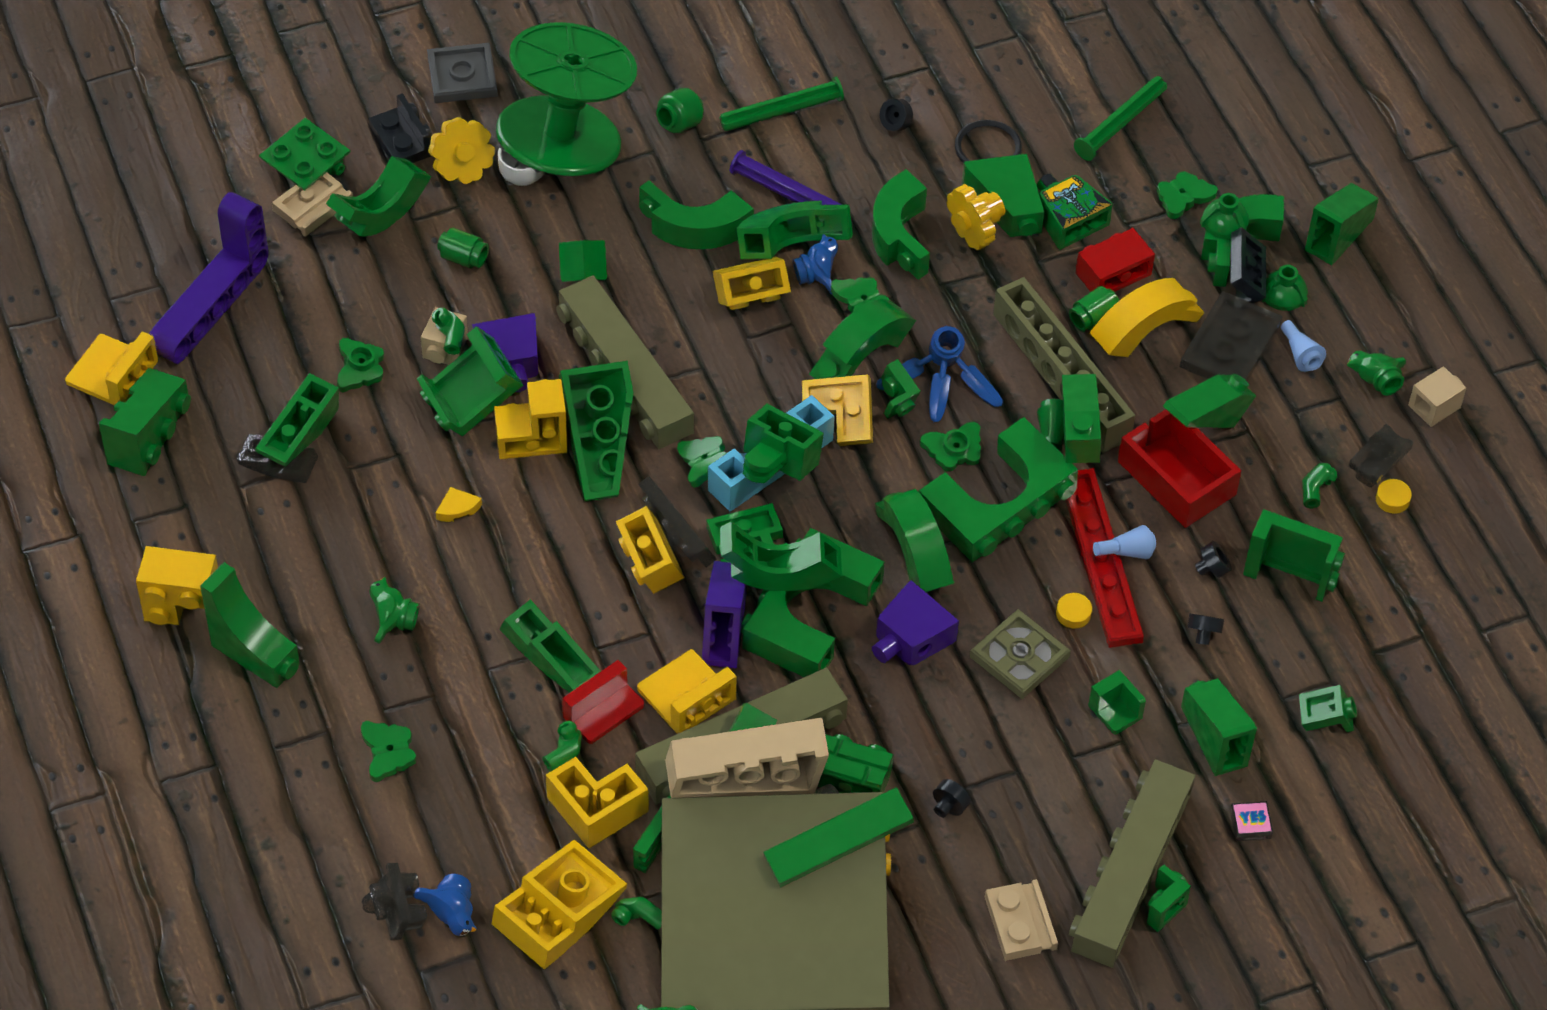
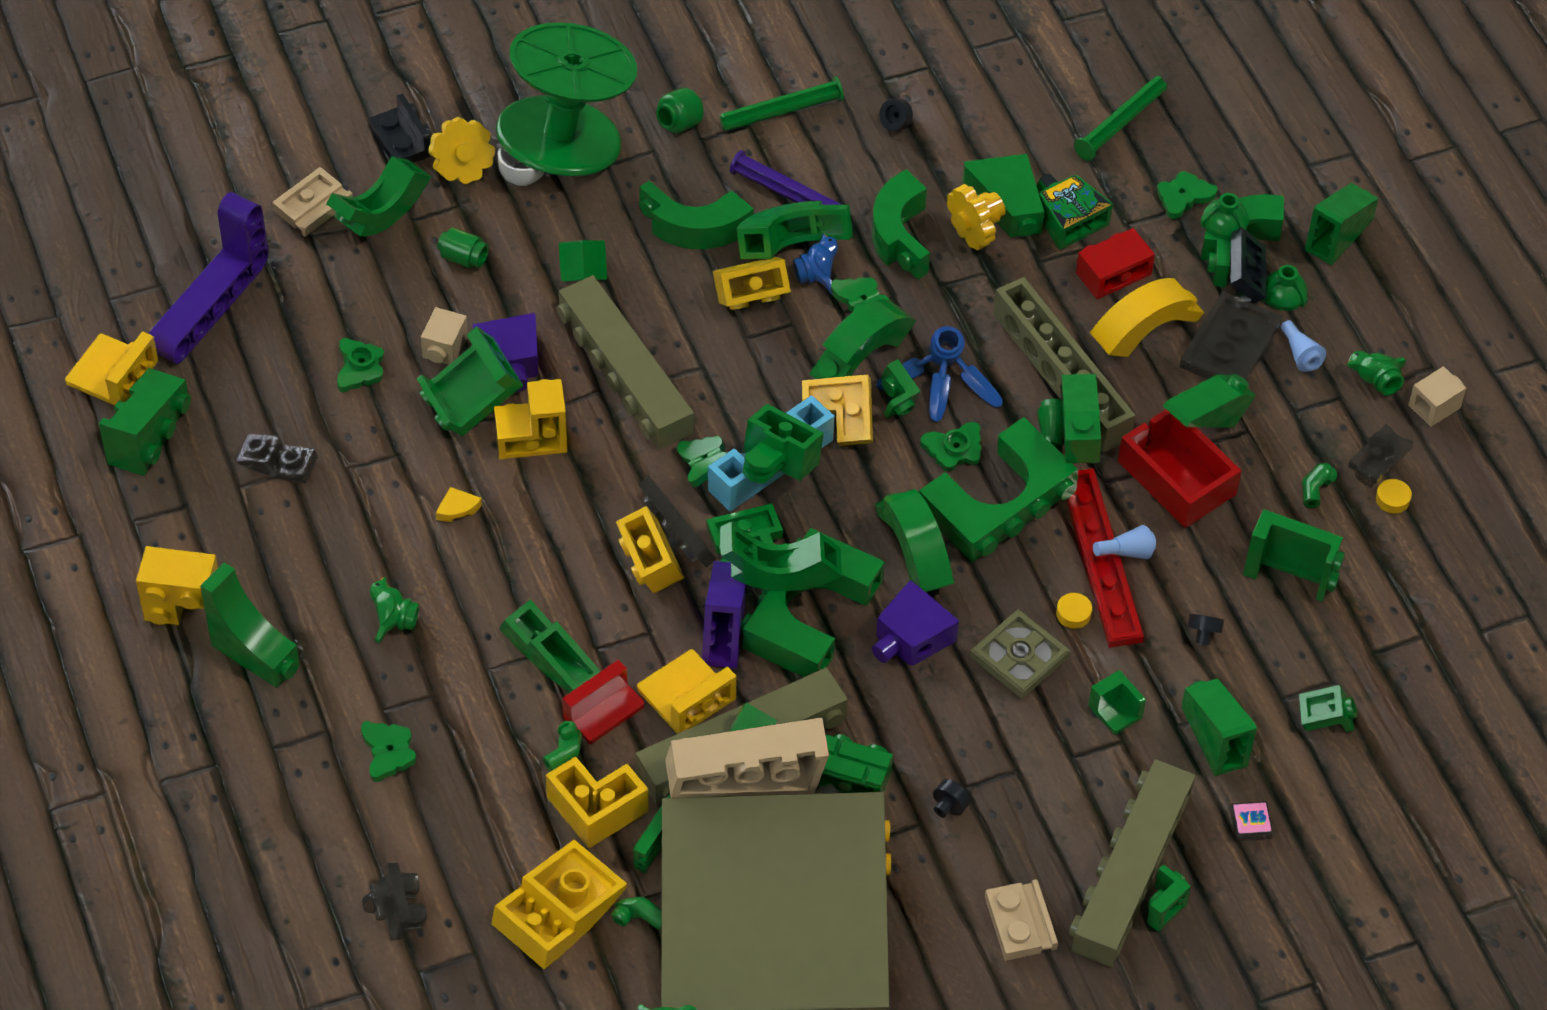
(300, 420): green slope -> none
(306, 154): green hinge -> none
(451, 327): green arm -> none
(451, 903): blue animal -> none
(462, 73): dark grey tile -> none
(597, 424): green wedge -> none
(838, 837): green tile -> none
(1018, 145): black tyre -> none
(1092, 307): green brick -> none
(1213, 560): black tile -> none

